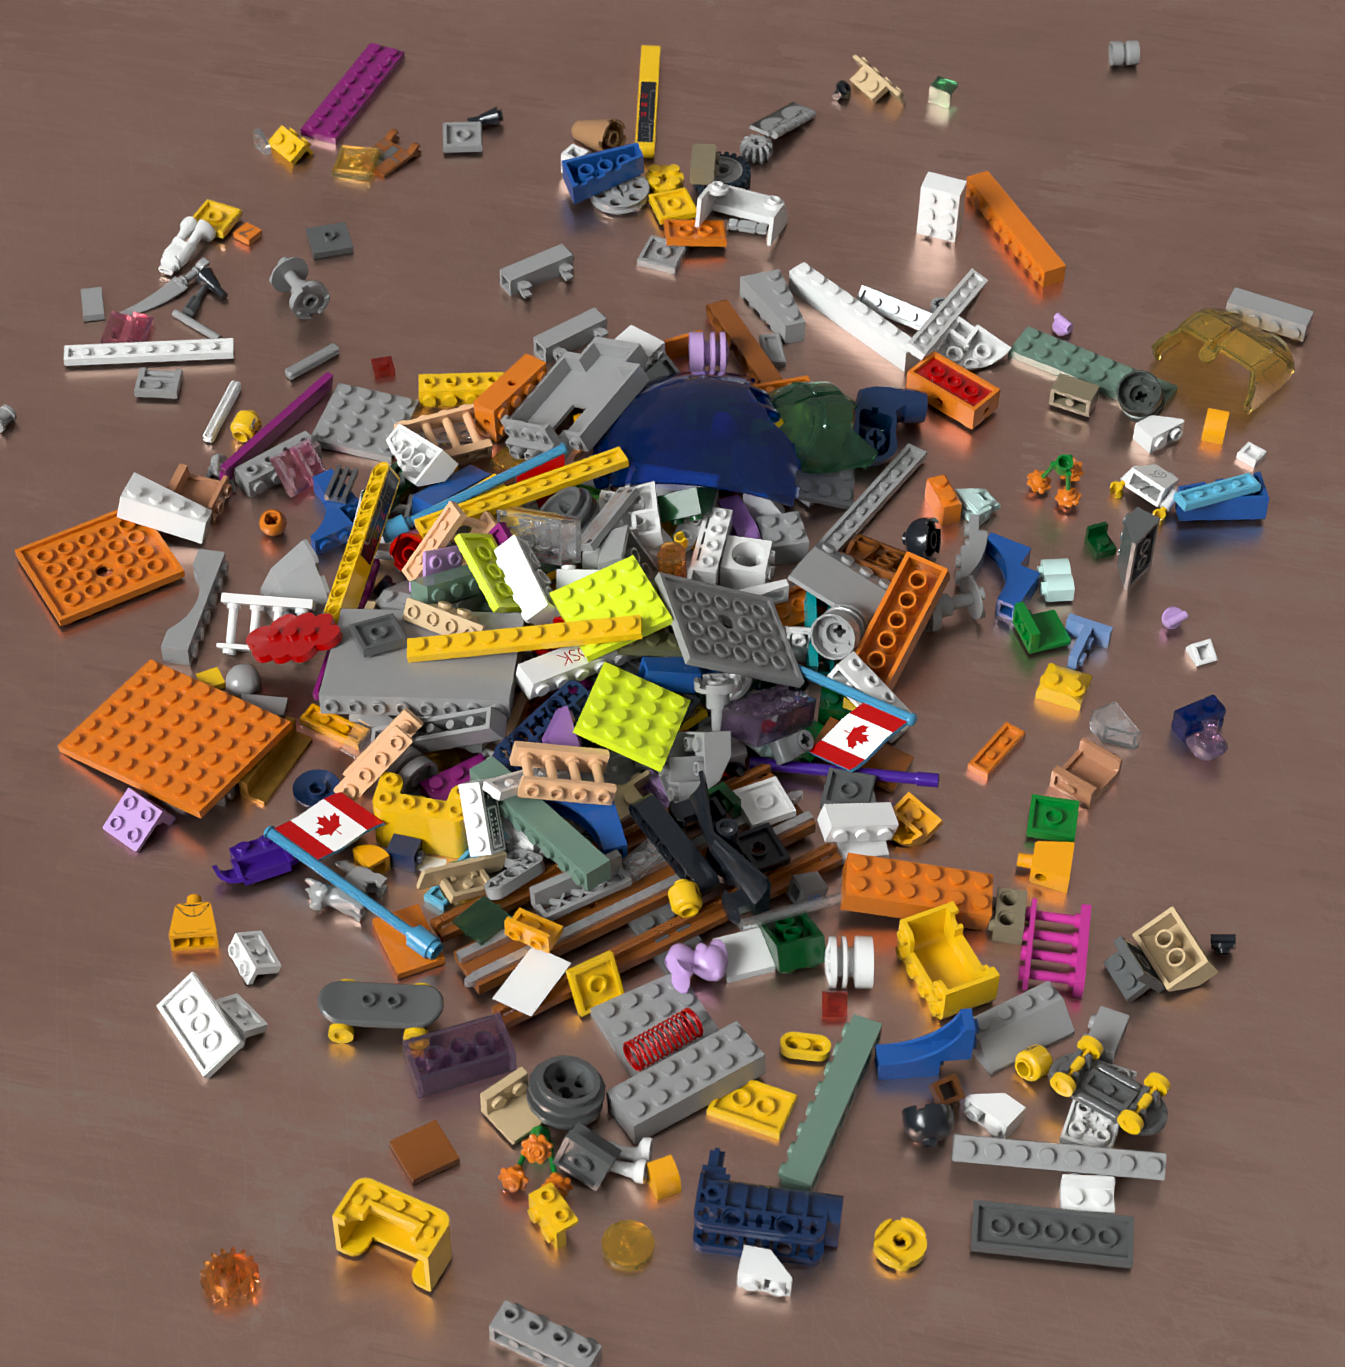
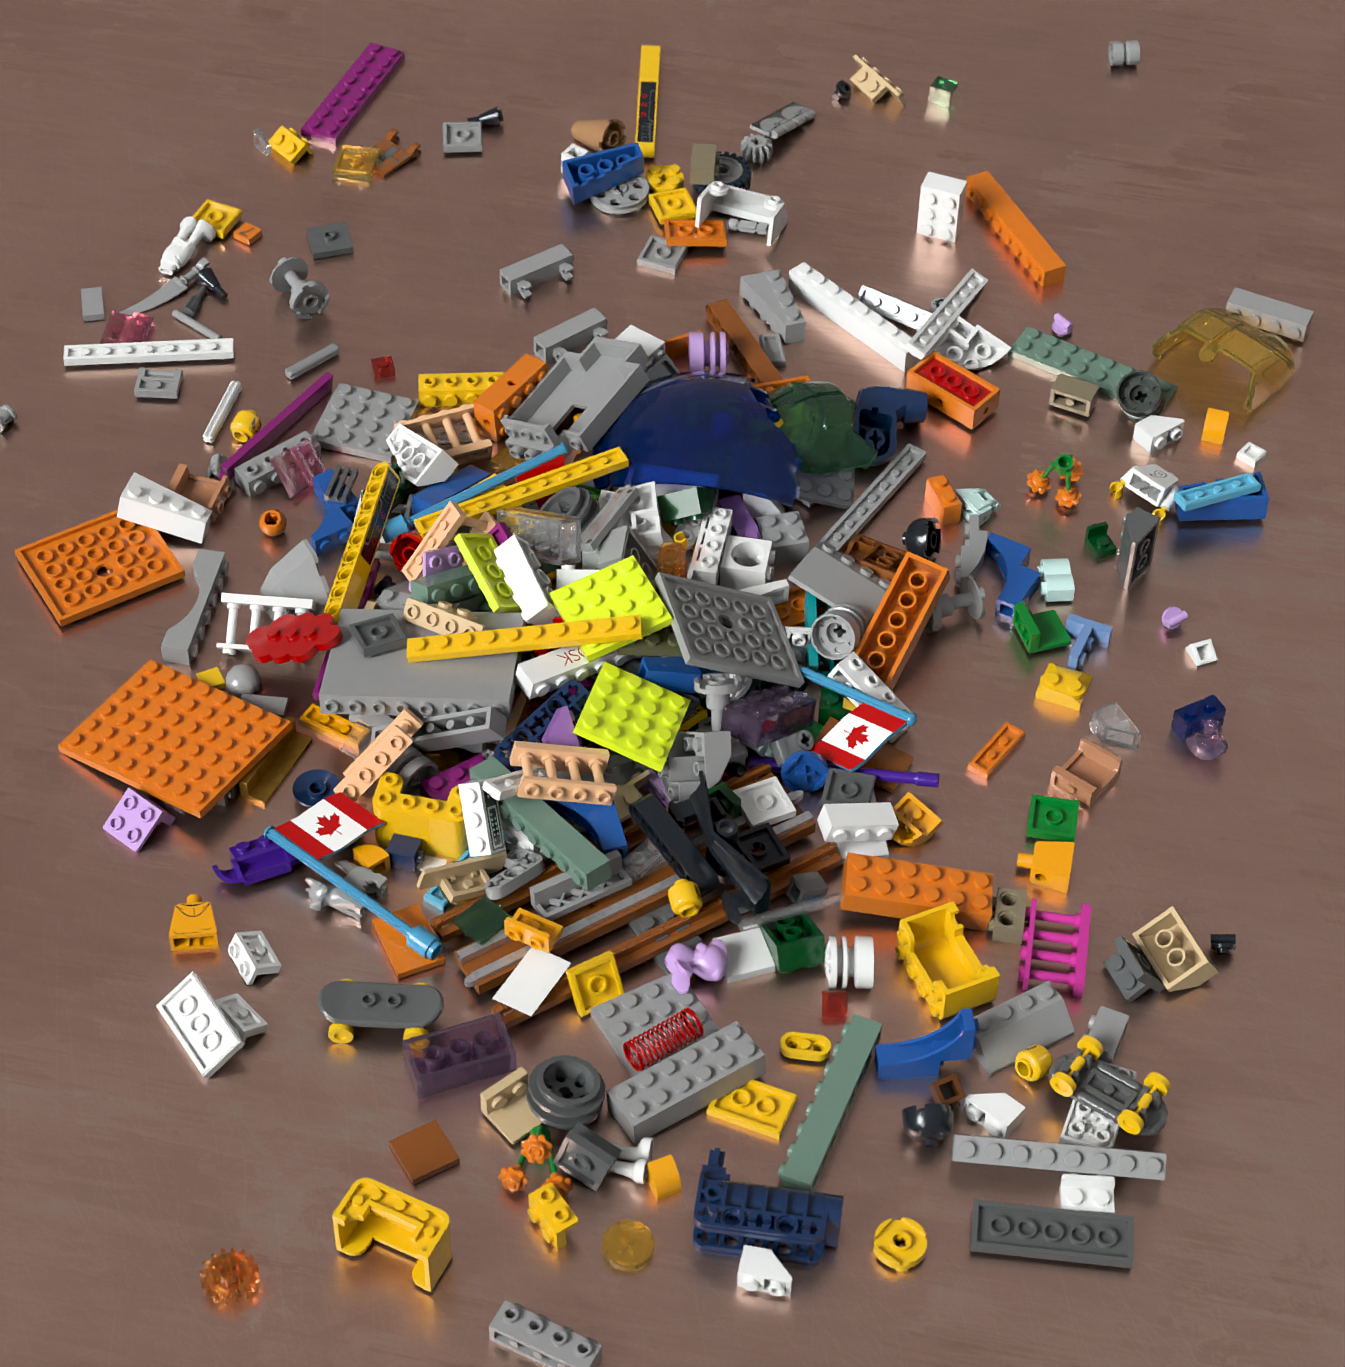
(804, 771): none -> blue tile

